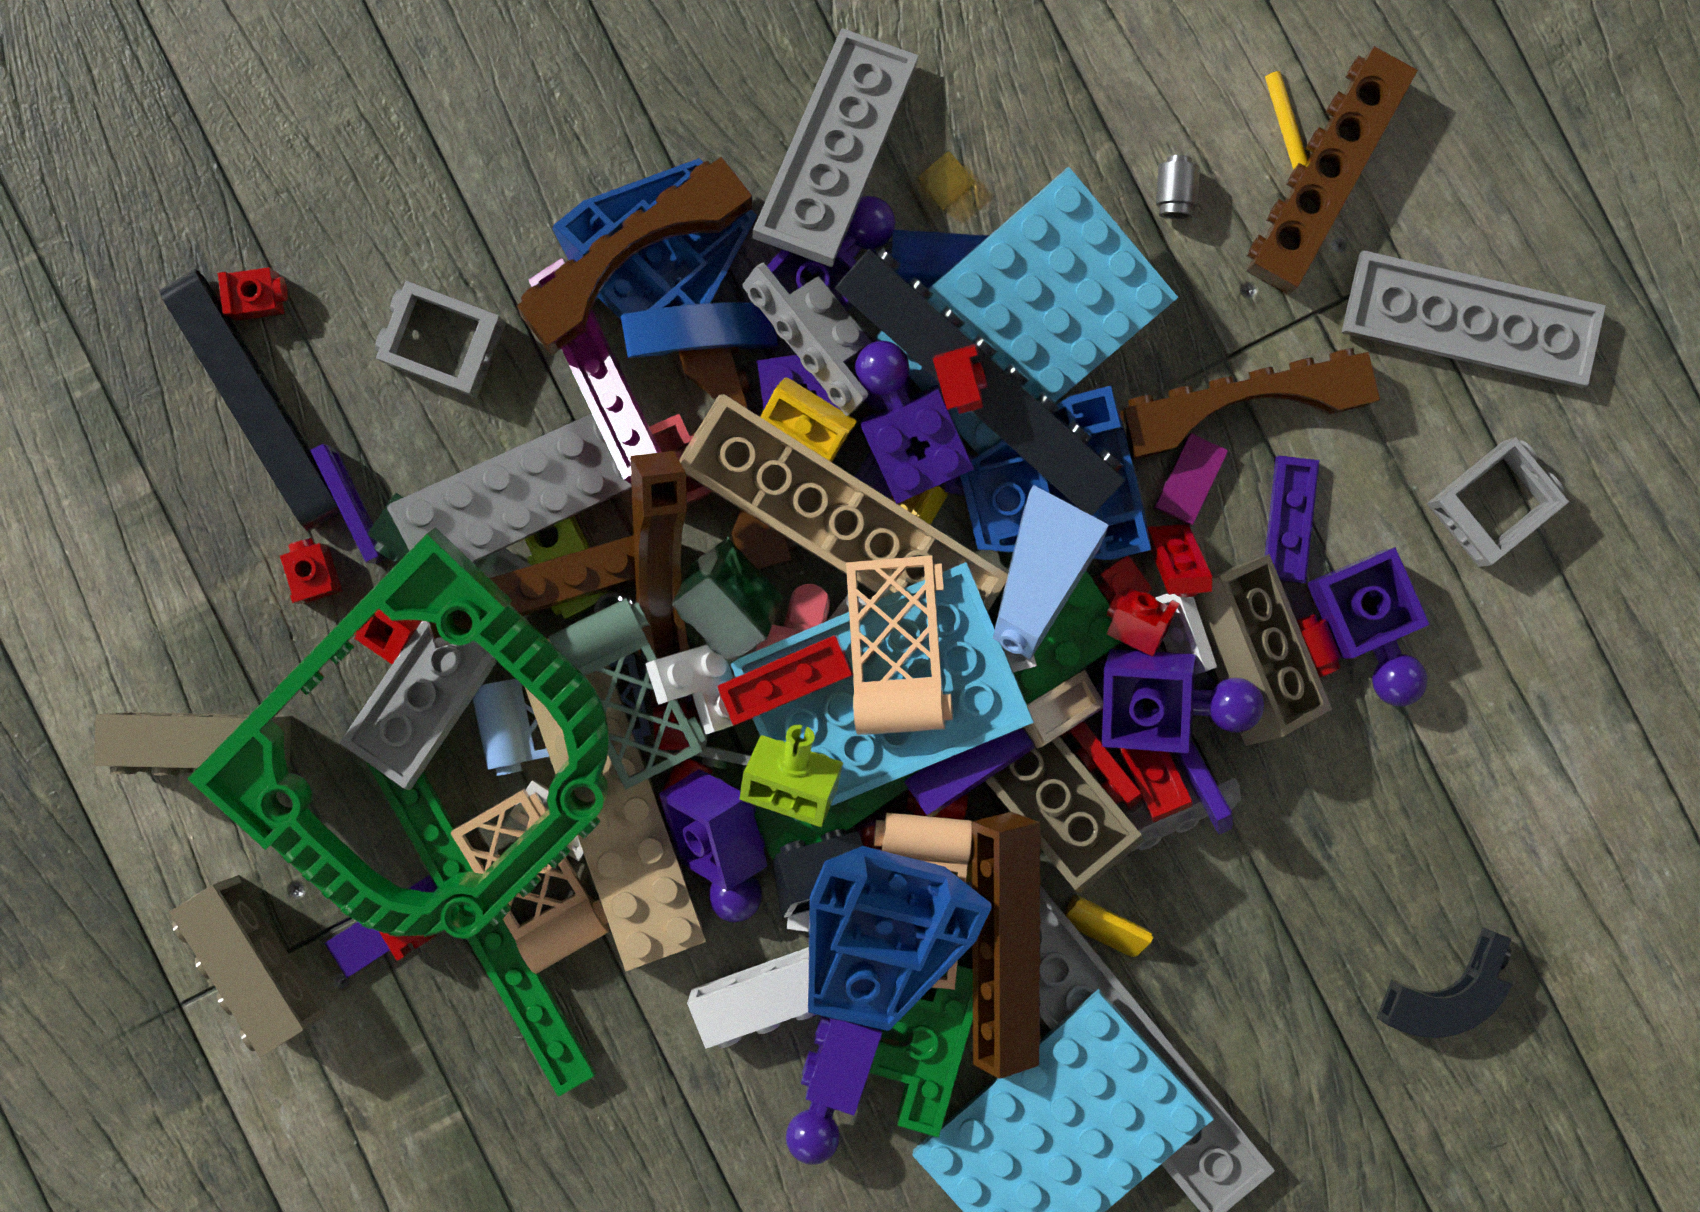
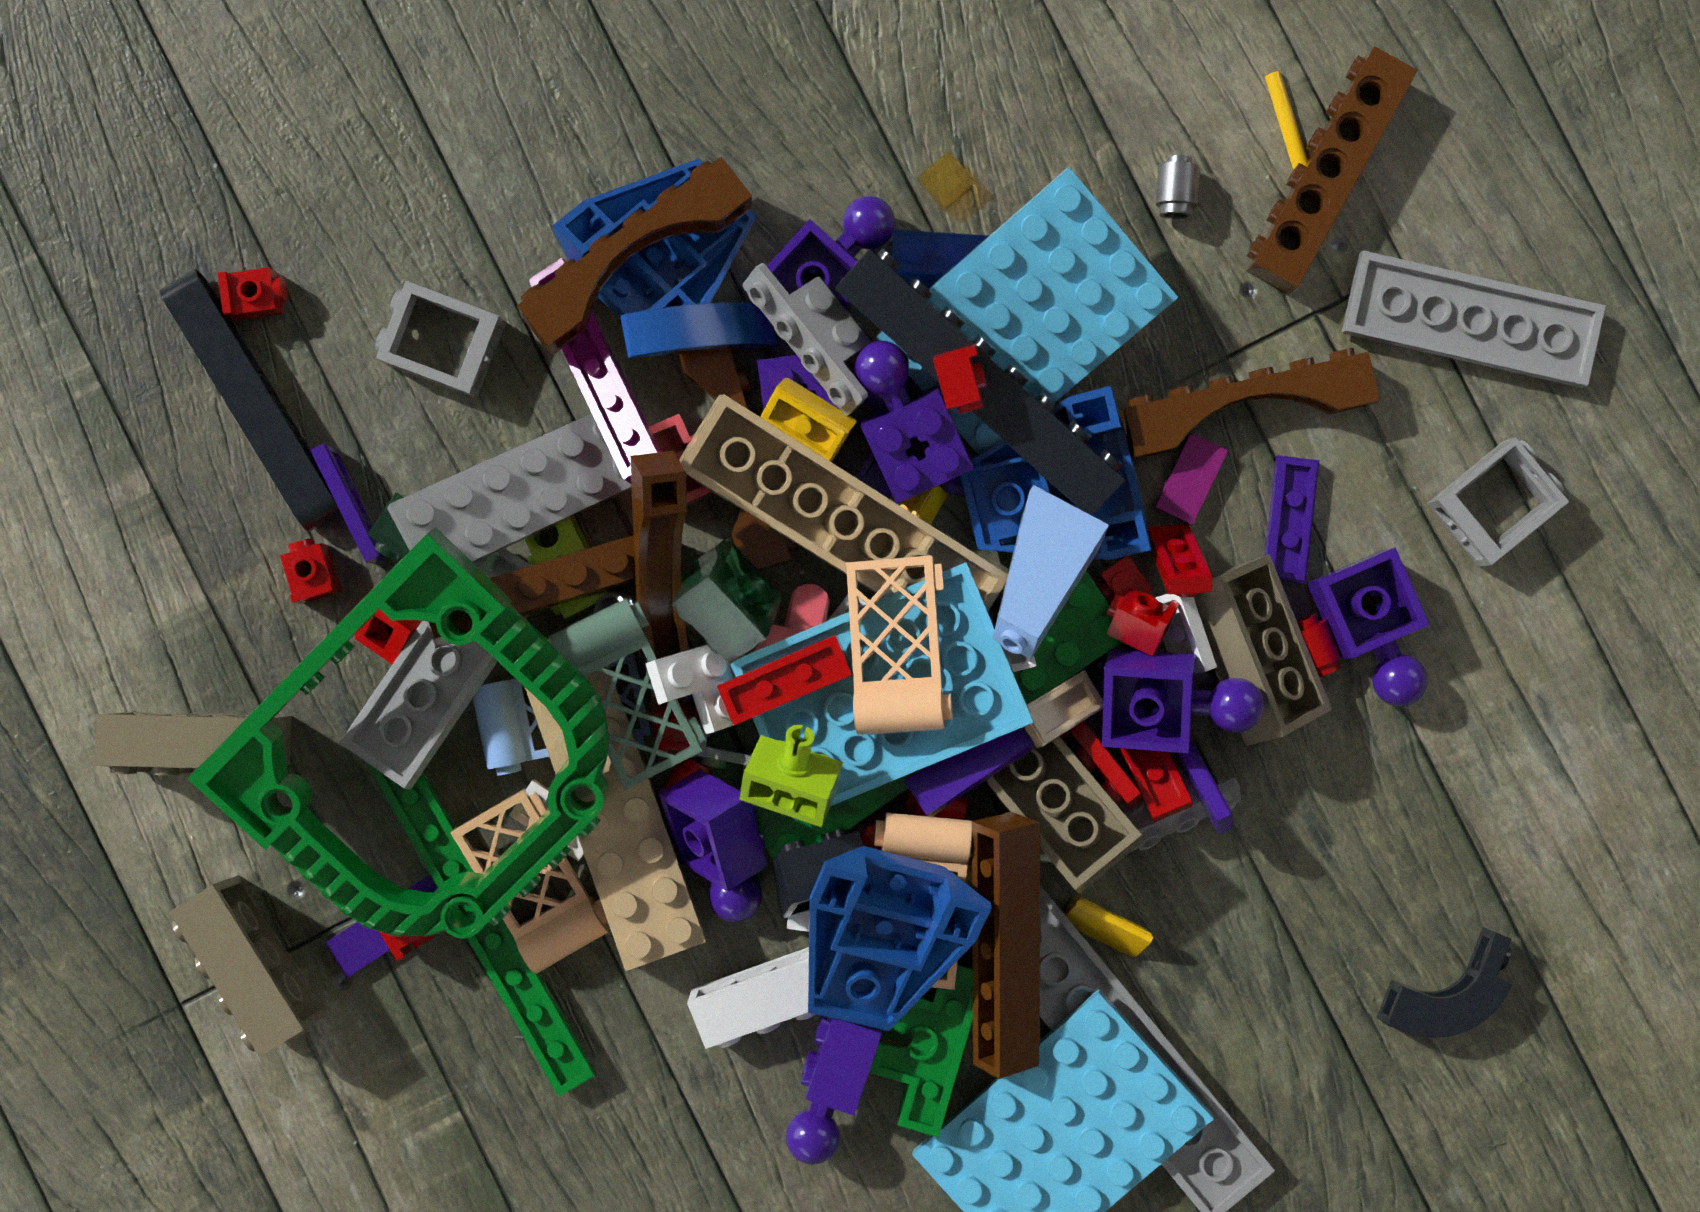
(835, 147): light grey plate -> none

